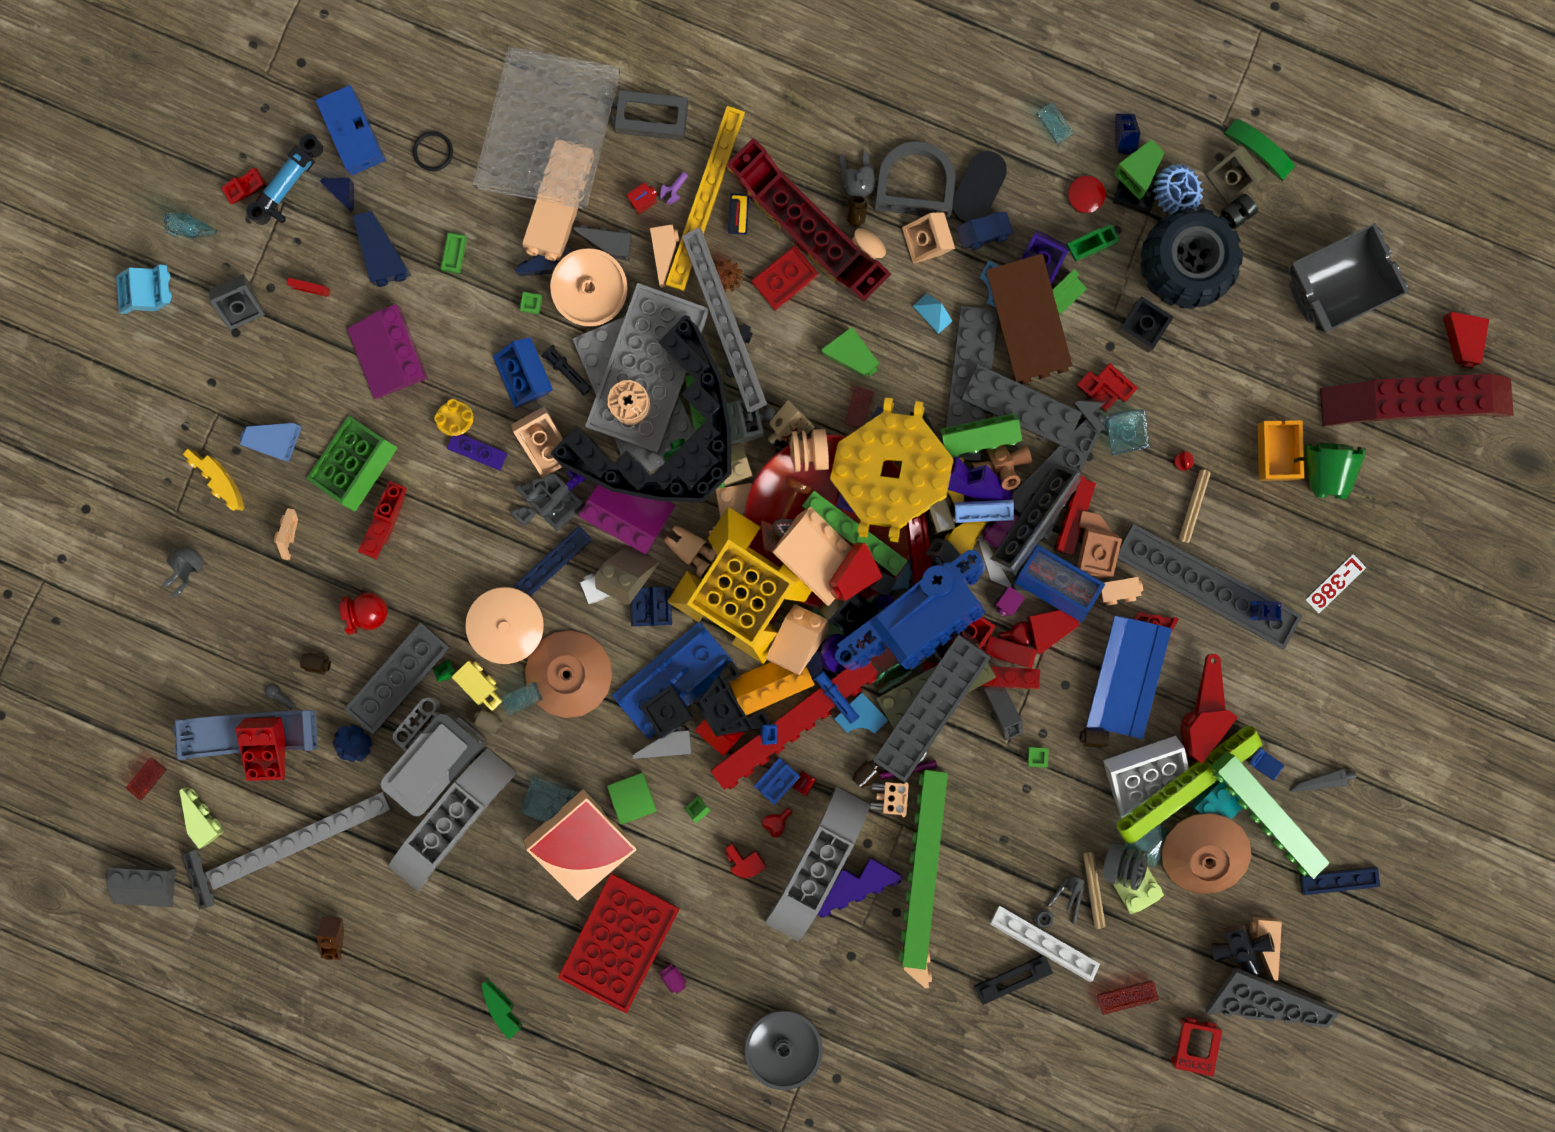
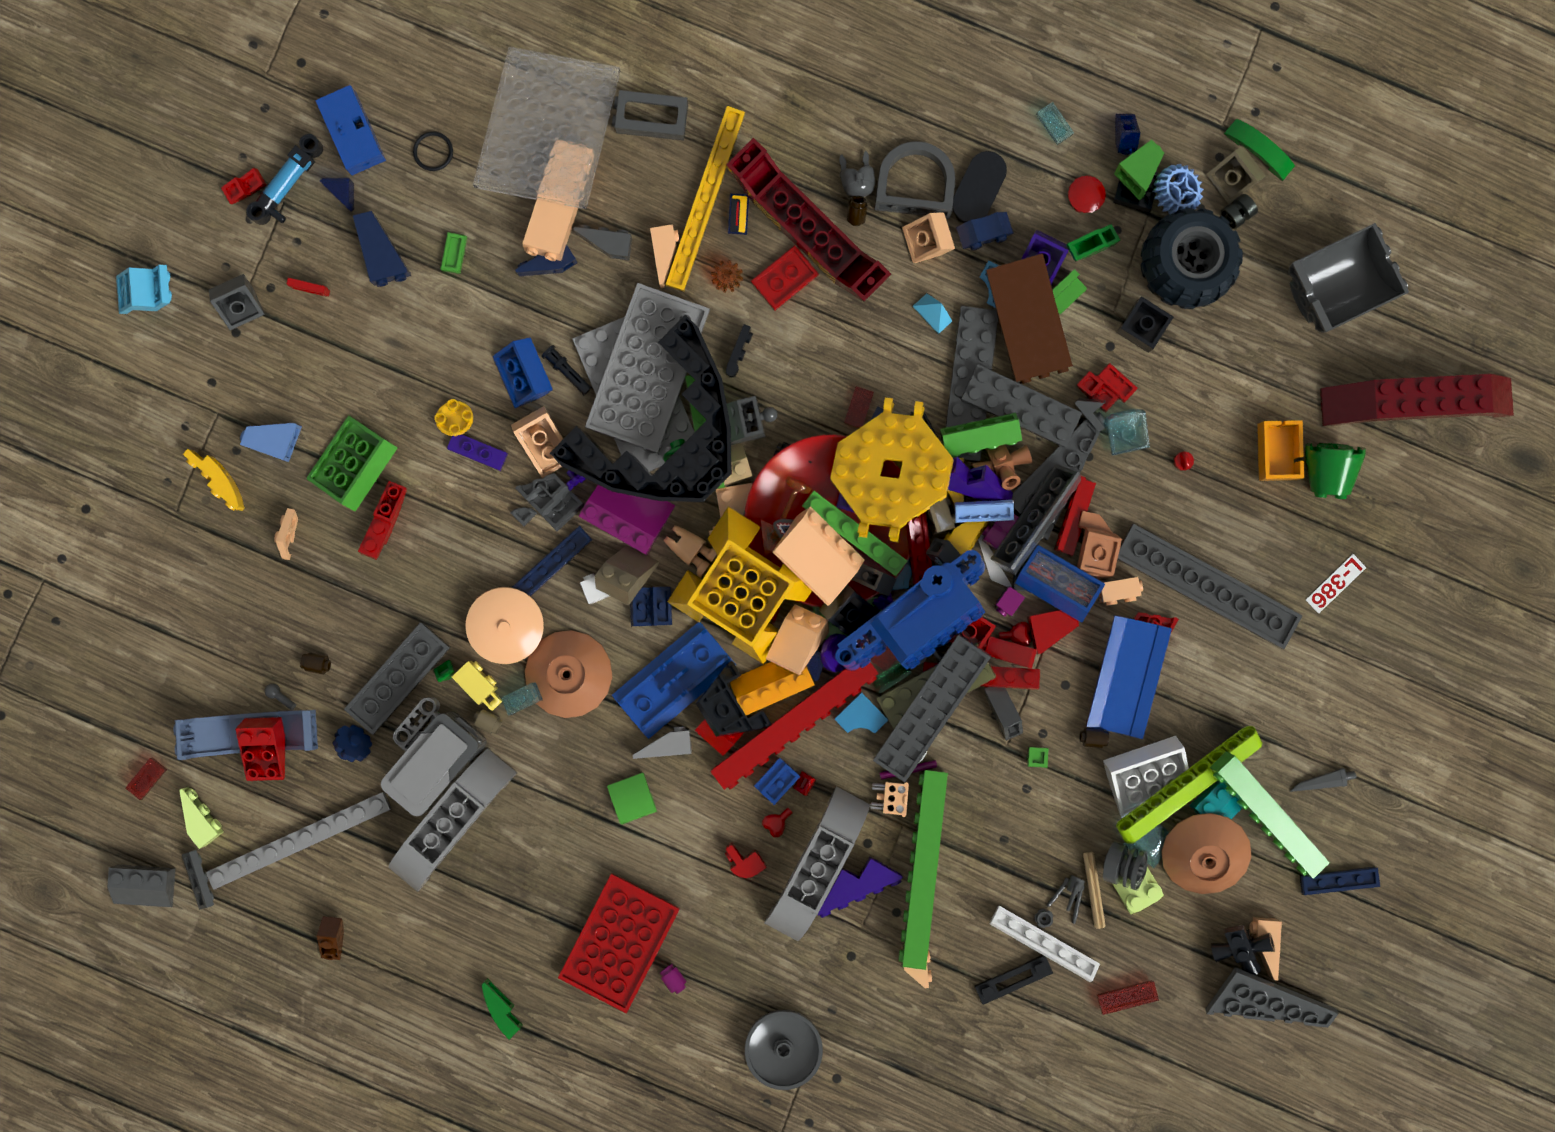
(183, 562): dark grey hair -> none
(185, 225): clear light blue slope -> none
(365, 611): red tile -> none
(387, 351): magenta slope -> none
(531, 303): bright green plate -> none
(546, 799): clear light blue slope -> none
(579, 845): tile -> none
(588, 287): light nougat dish -> none
(632, 413): light nougat wheel -> none
(642, 198): red brick -> none
(666, 711): black tile -> none
(673, 189): medium lavender bar -> none
(697, 809): bright green plate -> none
(724, 320): light grey plate -> none
(768, 734): blue slope -> none
(786, 421): tan torso -> none
(809, 450): light nougat wheel -> none
(837, 698): blue pin -> none
(851, 353): bright green slope -> none
(854, 573): red slope -> none
(866, 774): dark brown brick -> none
(869, 243): light nougat dish -> none
(1194, 506): tan axle -> none
(1194, 1063): red window -> none
(1210, 720): red slope -> none
(1265, 611): clear blue slope -> none
(1266, 764): blue bracket -> none
(1466, 338): red slope -> none

